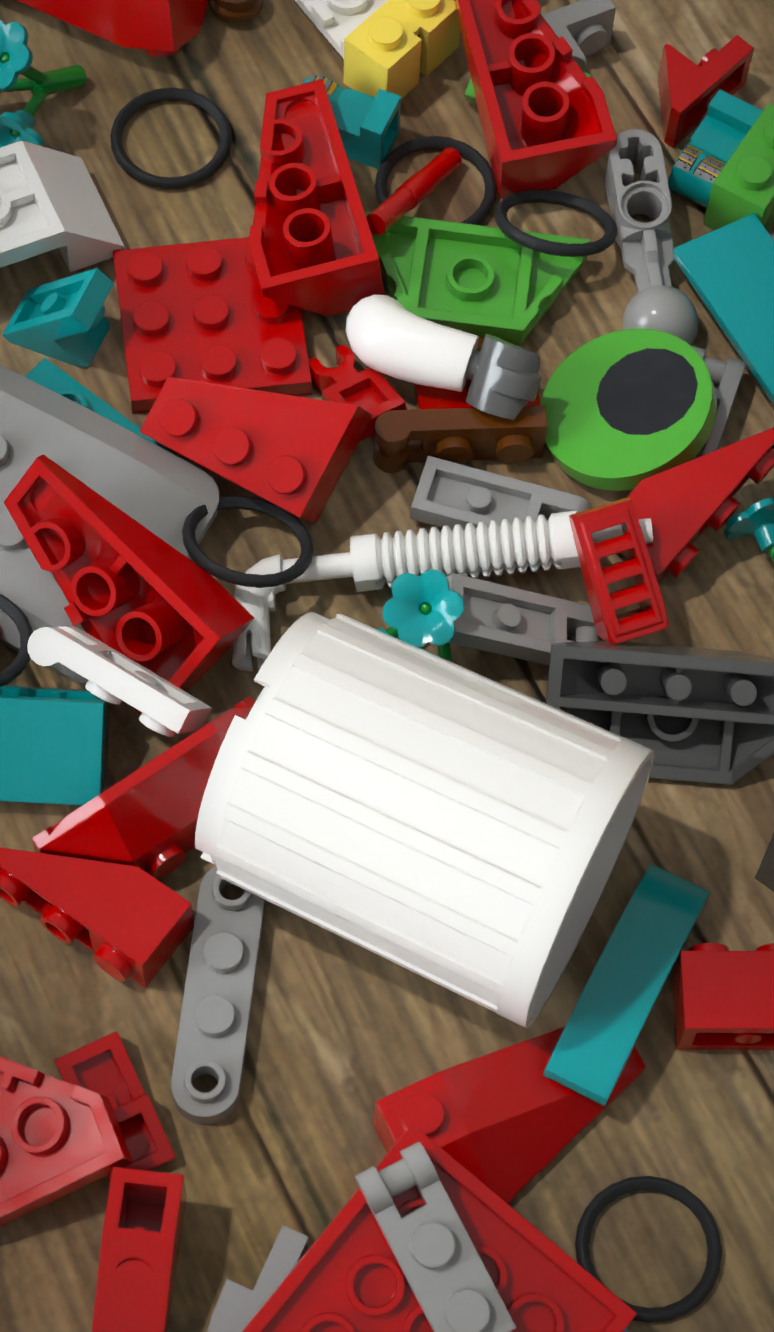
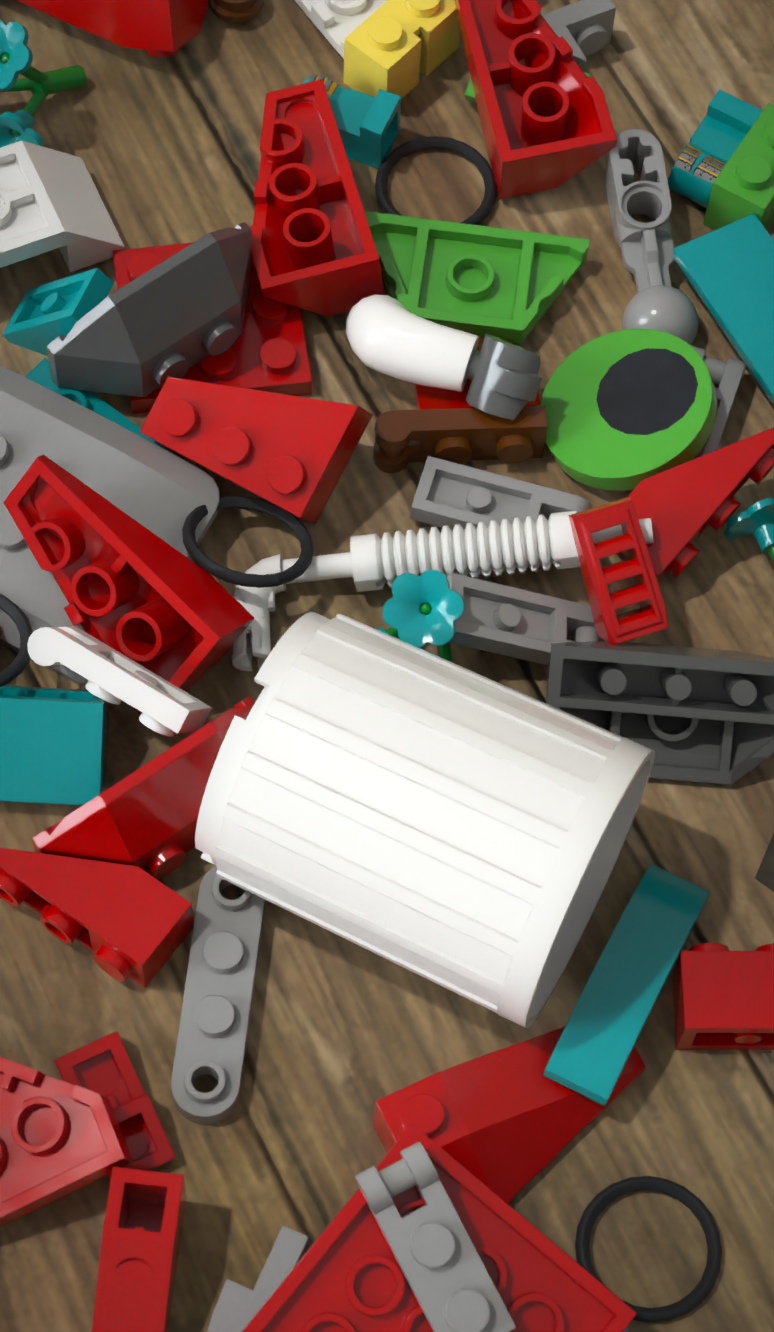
(160, 320): none -> dark grey wedge
(170, 182): black tyre -> none
(351, 387): red plate -> none
(413, 191): red piece -> none
(550, 247): black tyre -> none
(690, 87): red slope -> none

